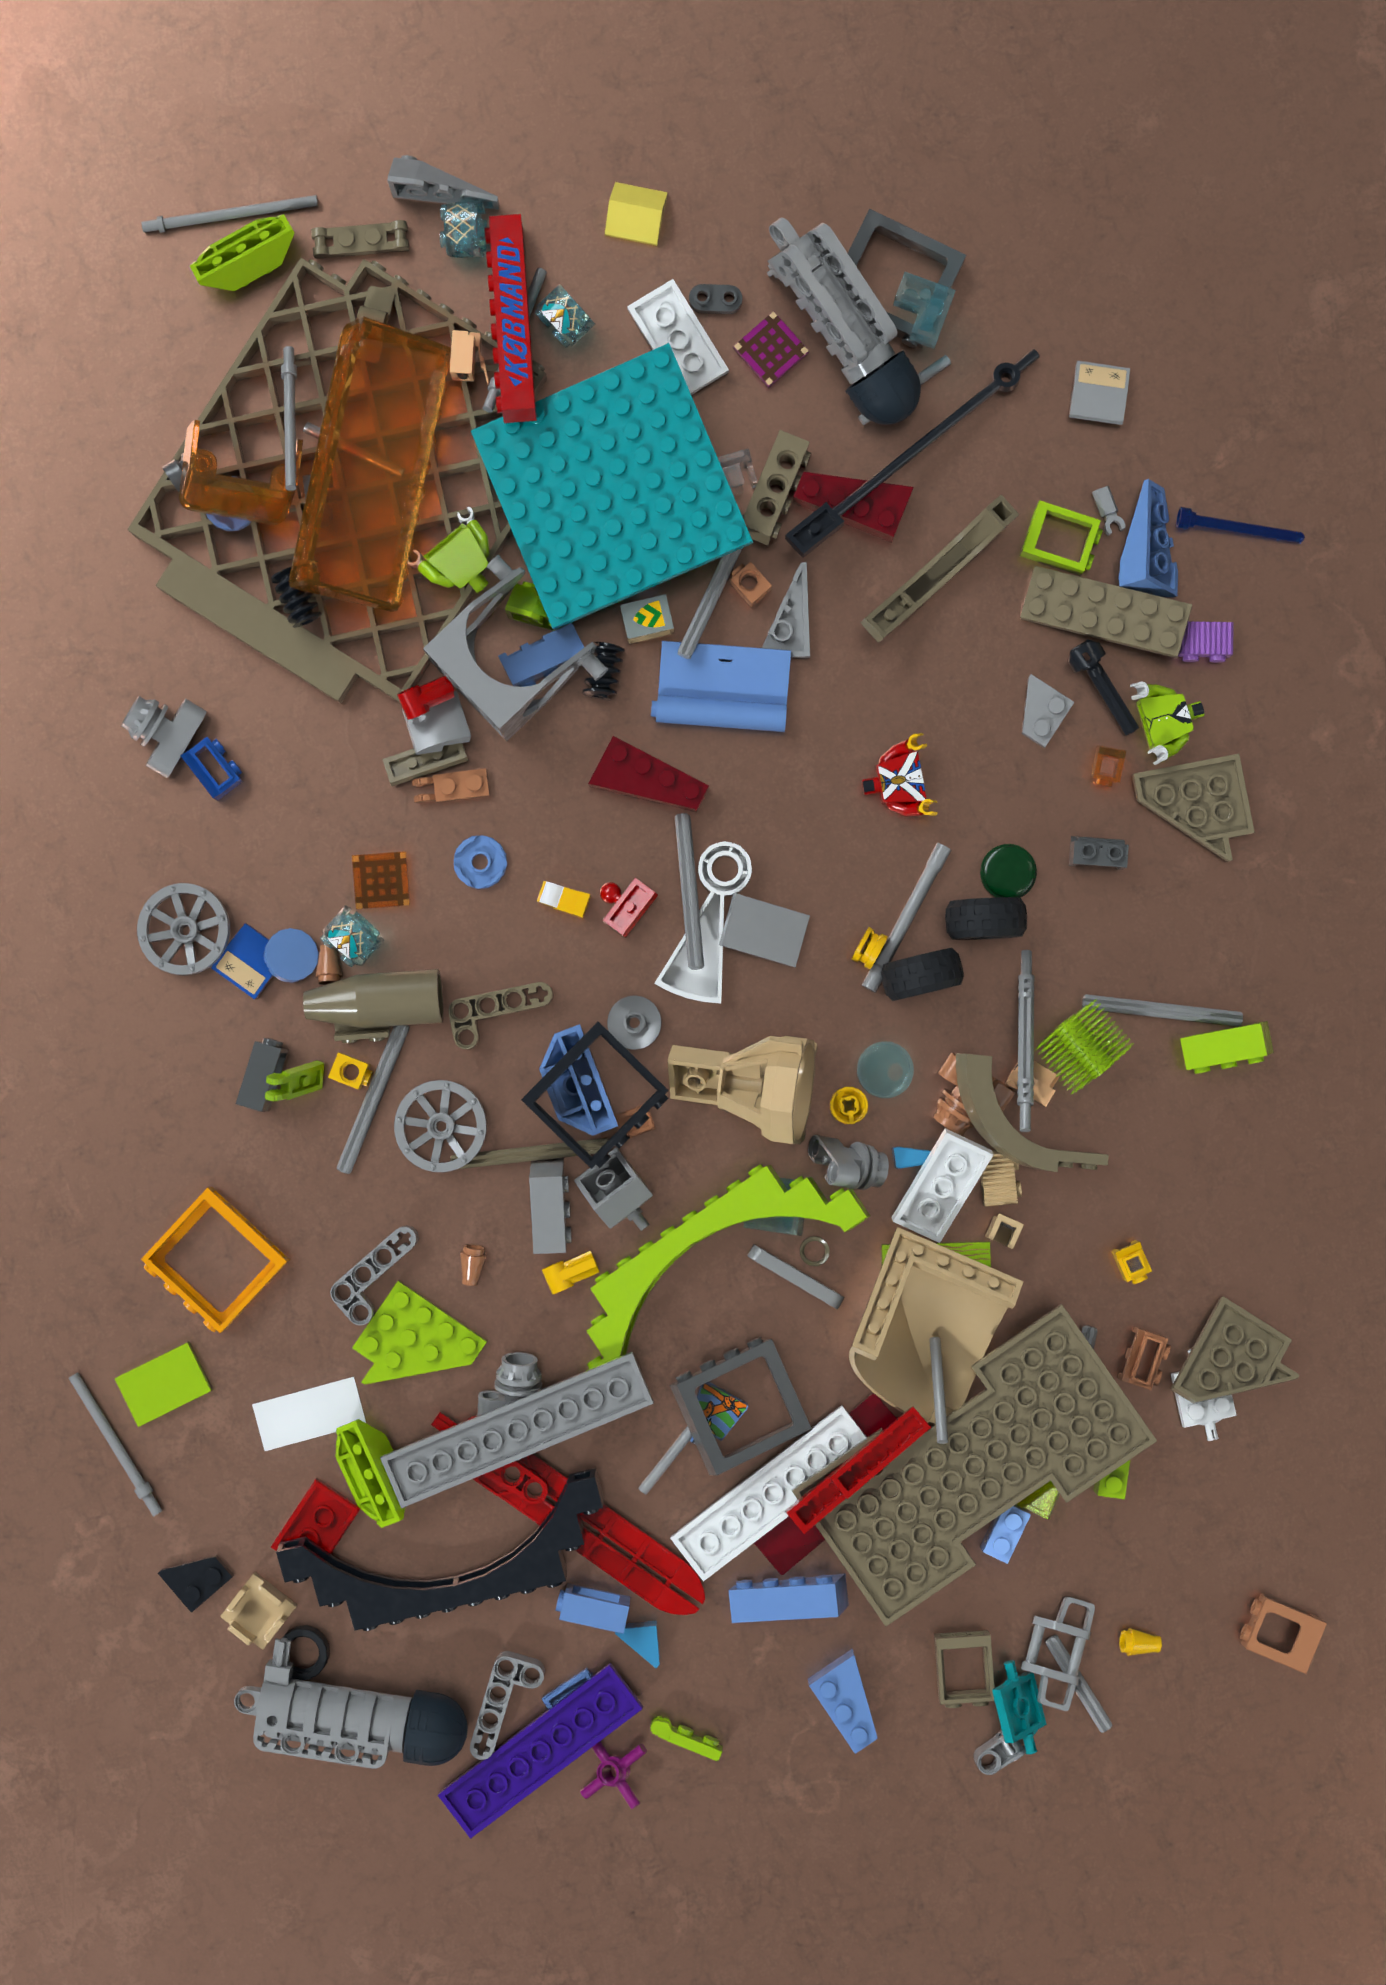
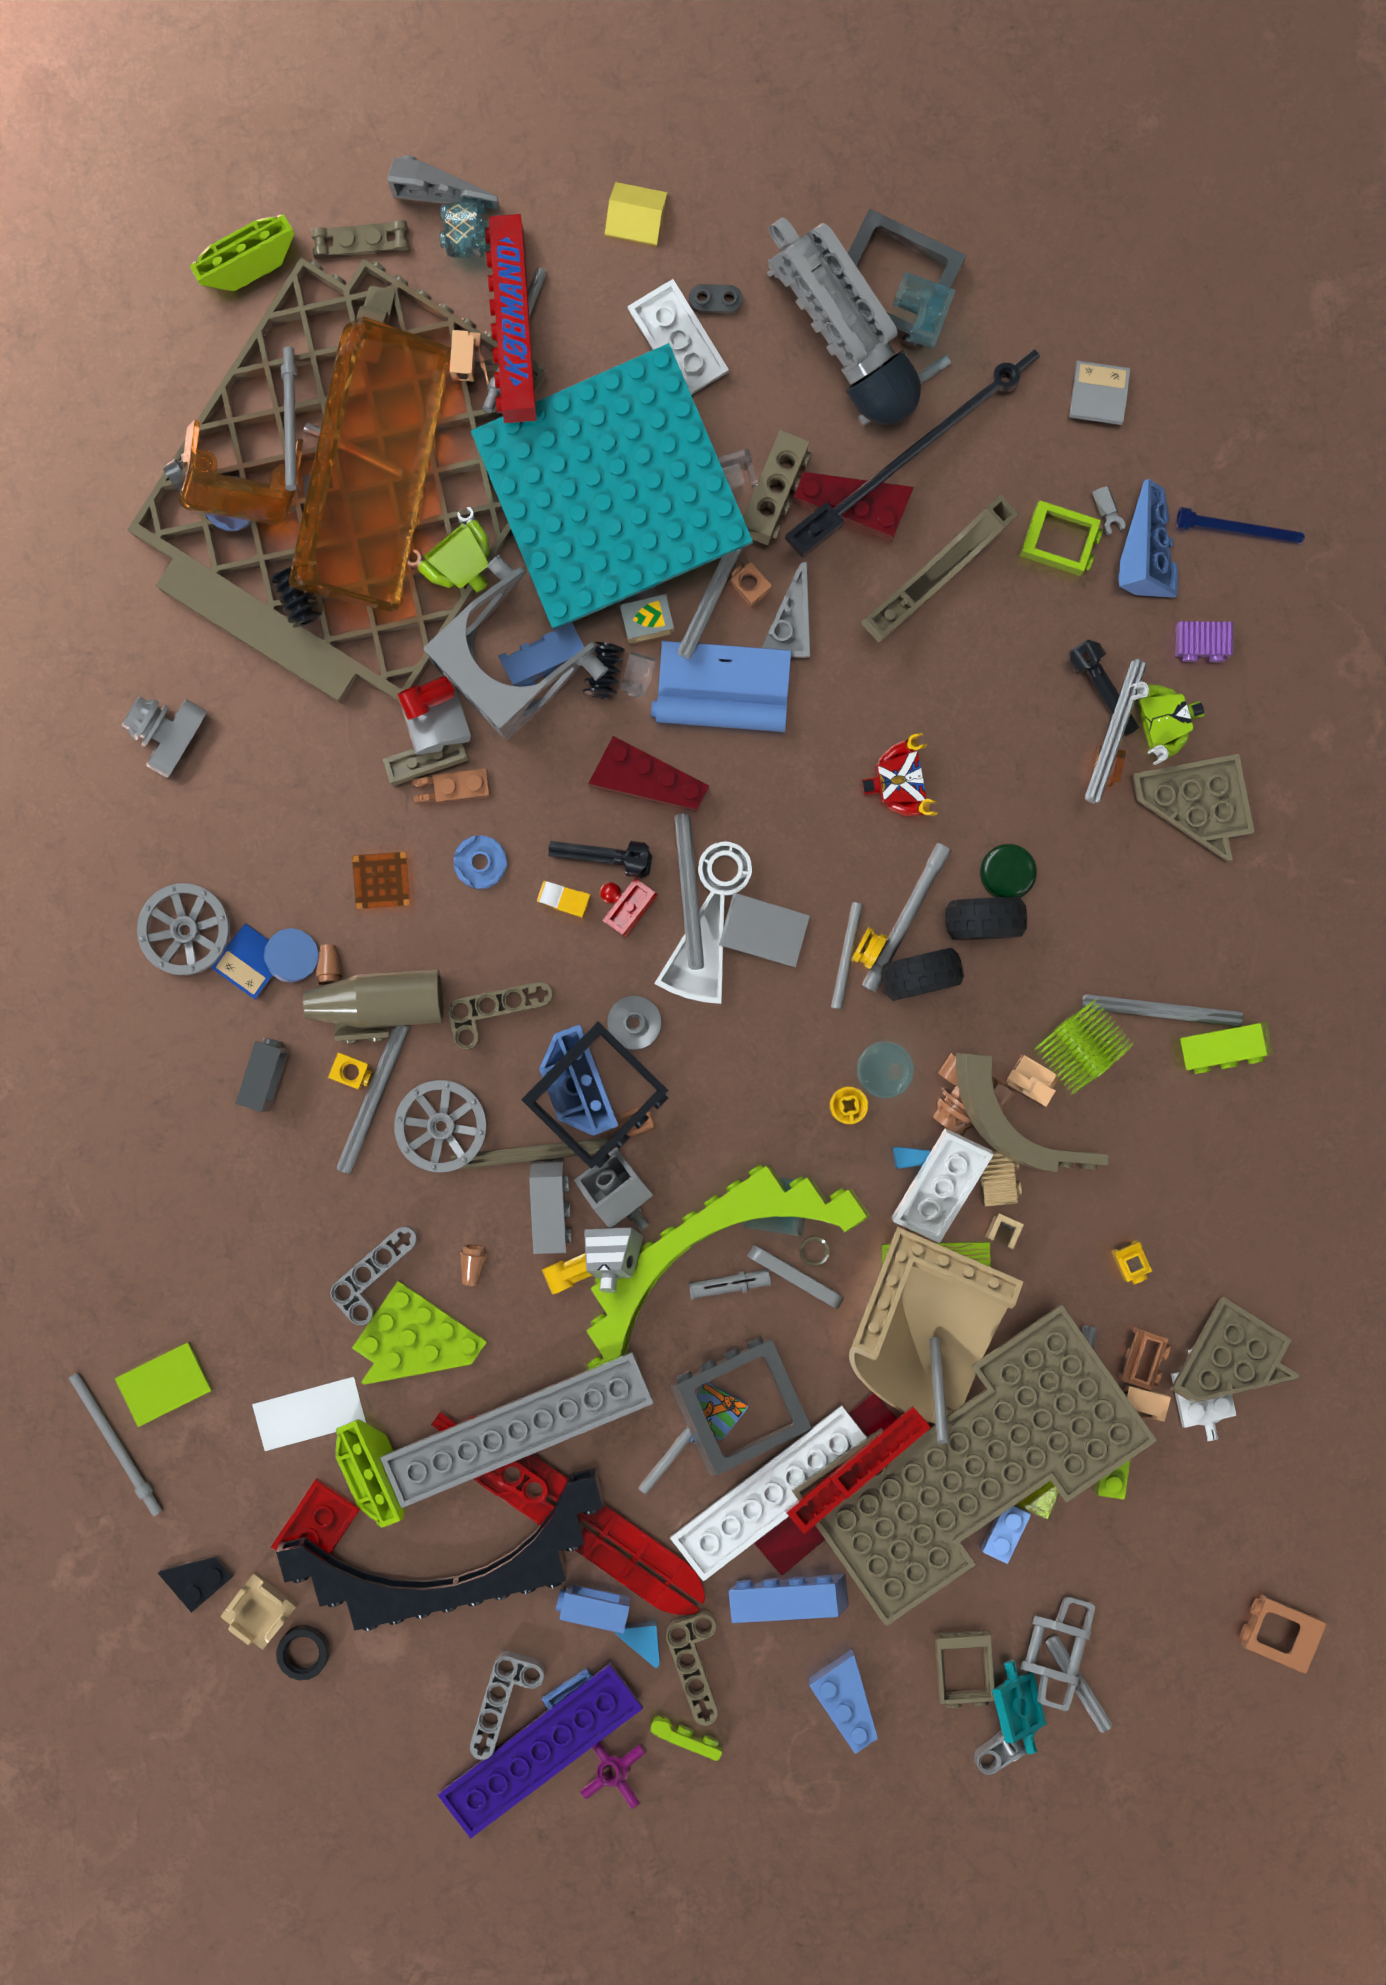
(174, 1283): light orange piece -> none
(230, 213): light grey bar -> none
(231, 768): blue window -> none
(296, 1081): lime hinge -> none
(351, 936): clear light blue brick -> none
(423, 1728): light grey piece -> none
(514, 1379): light grey beam -> none
(526, 607): lime slope -> none
(565, 315): clear light blue brick -> none
(612, 1254): none -> light grey torso
(636, 858): none -> black piece
(638, 674): none -> clear bracket
(696, 1669): none -> dark tan beam
(698, 1289): none -> light grey pin
(761, 1083): tan plate -> none
(771, 349): tile -> none
(847, 954): none -> light grey bar
(849, 1167): light grey beam -> none
(1025, 1040): light grey axle -> none
(1043, 711): light grey wing -> none
(1098, 852): dark grey window -> none
(1106, 611): dark tan plate -> none
(1115, 733): none -> light grey axle
(1137, 1642): yellow cone -> none
(1148, 1401): none -> light nougat piece

